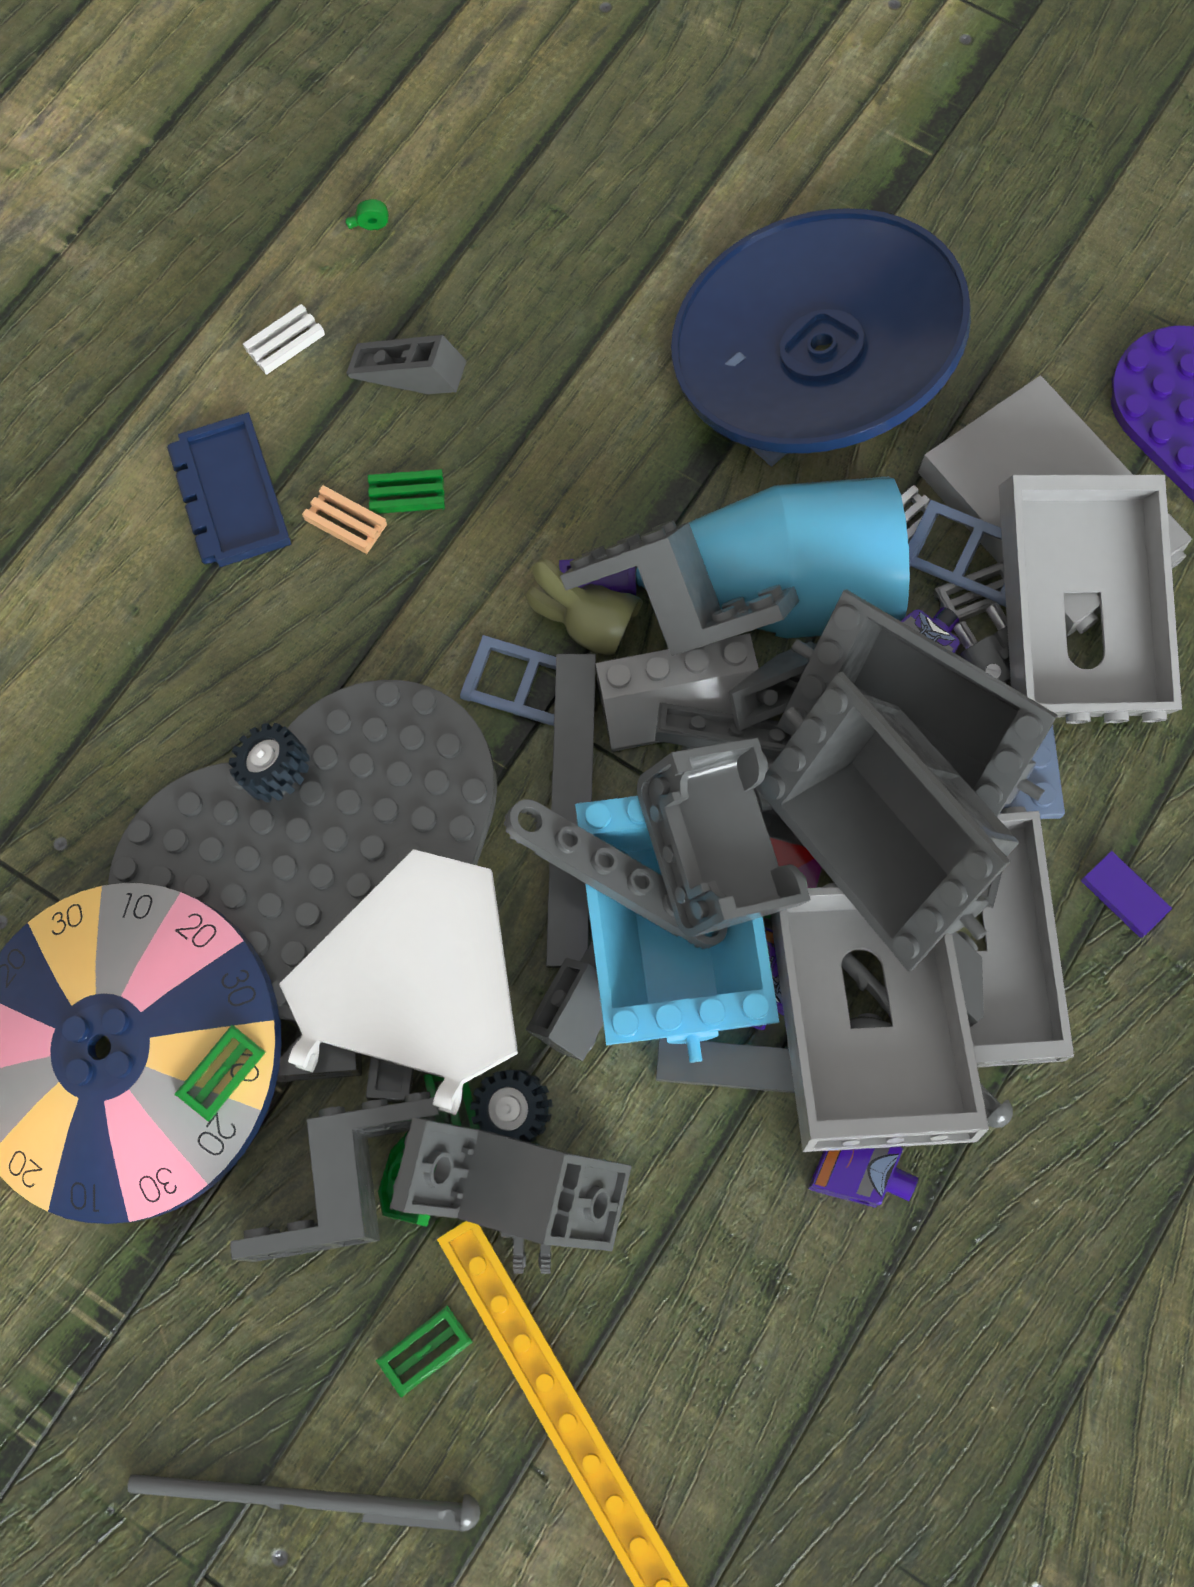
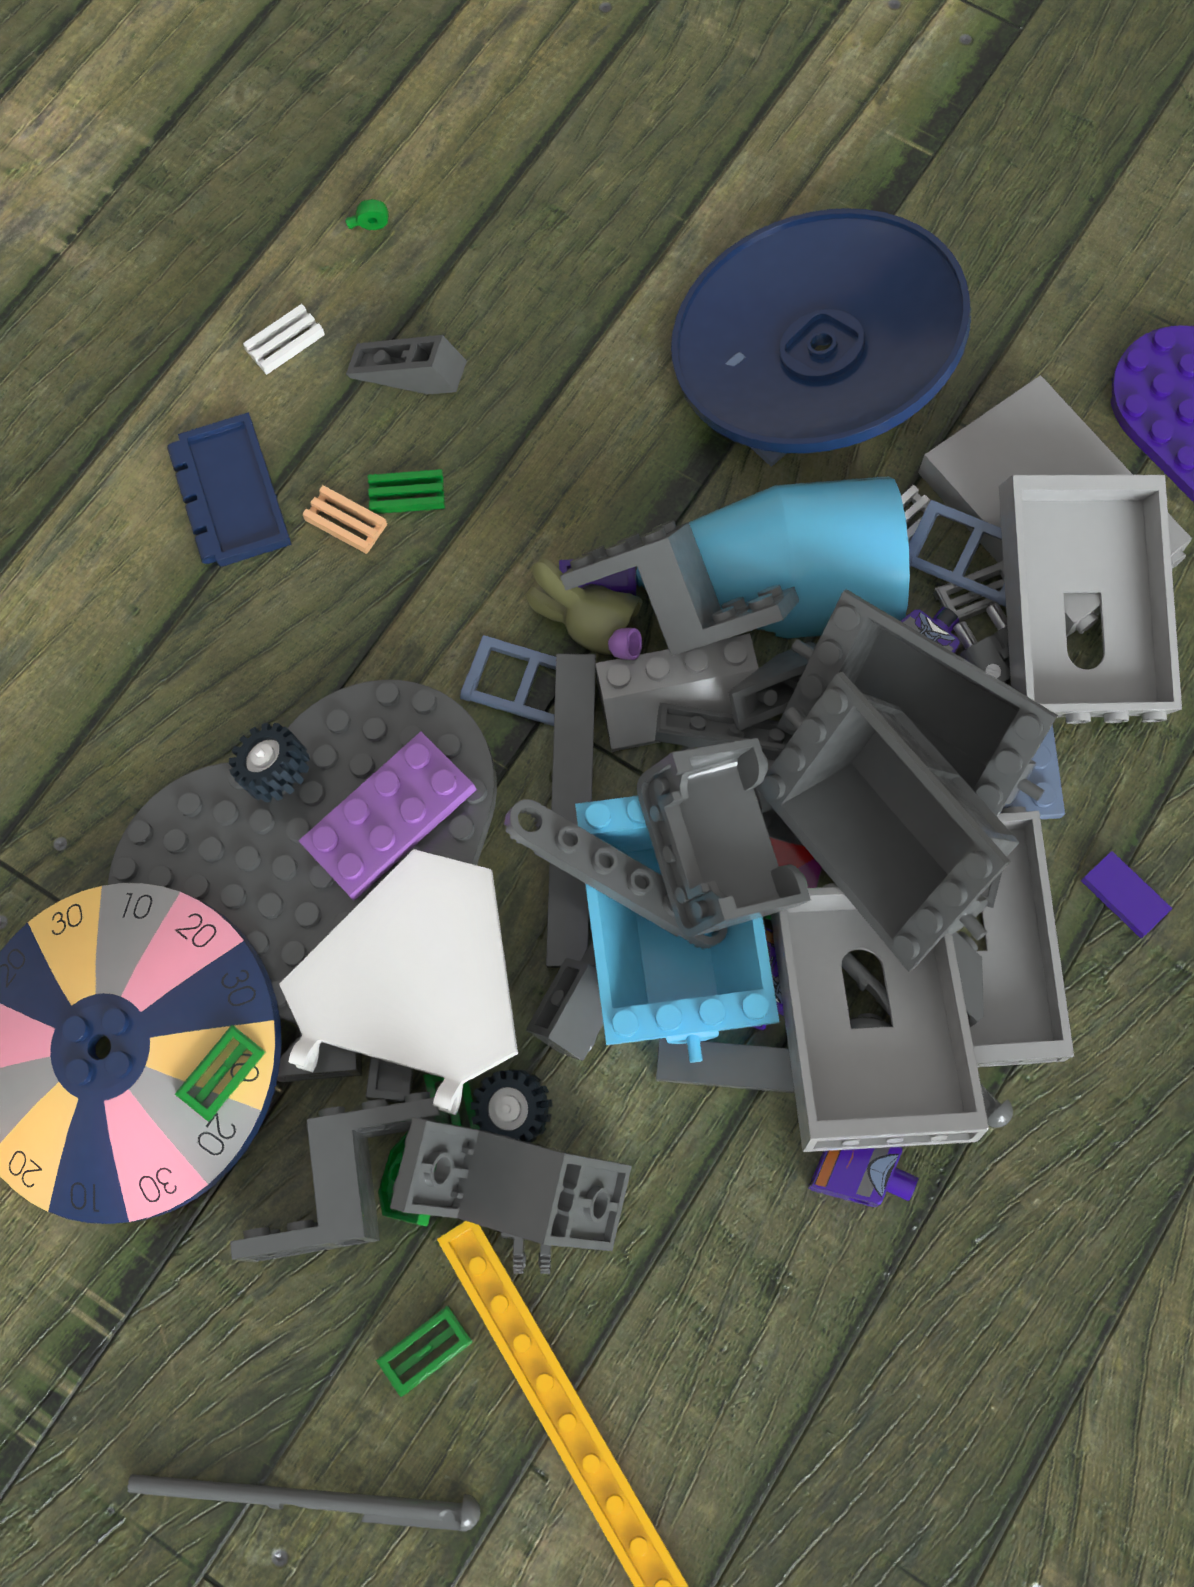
(387, 815): none -> medium lavender plate
(625, 643): none -> medium lavender hinge

